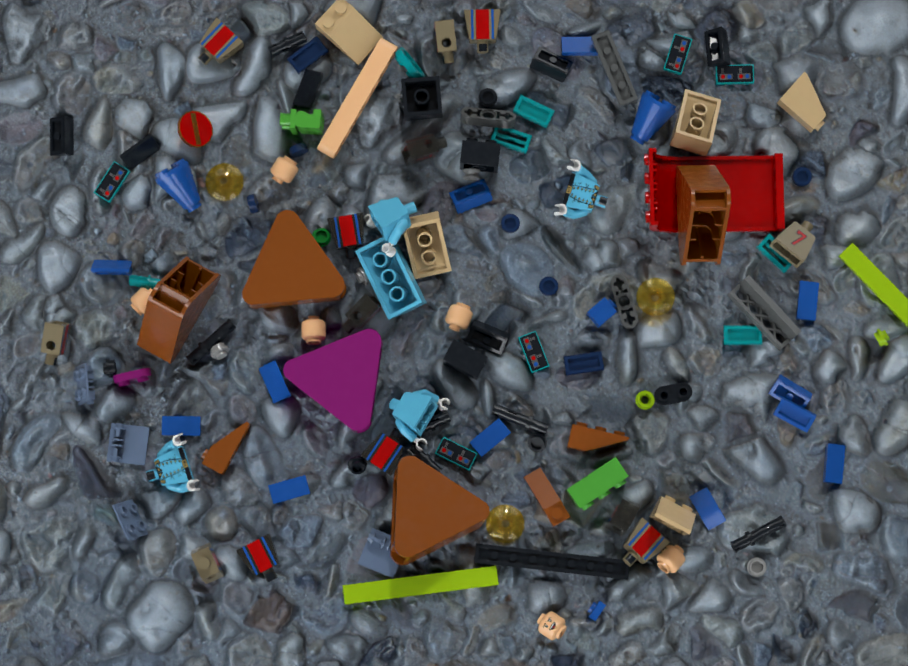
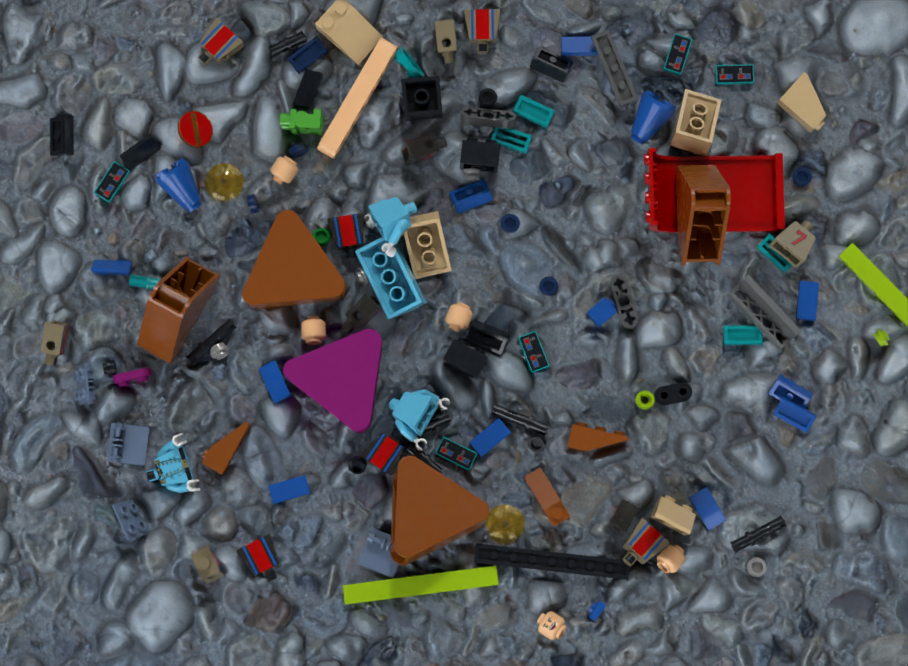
(139, 300): light nougat head -> none
(181, 424): blue tile -> none
(580, 193): medium azure torso -> none
(583, 363): dark blue tile -> none
(597, 484): bright green brick -> none
(665, 296): clear yellow dish -> none
(717, 47): black slope -> none
(834, 463): blue slope -> none

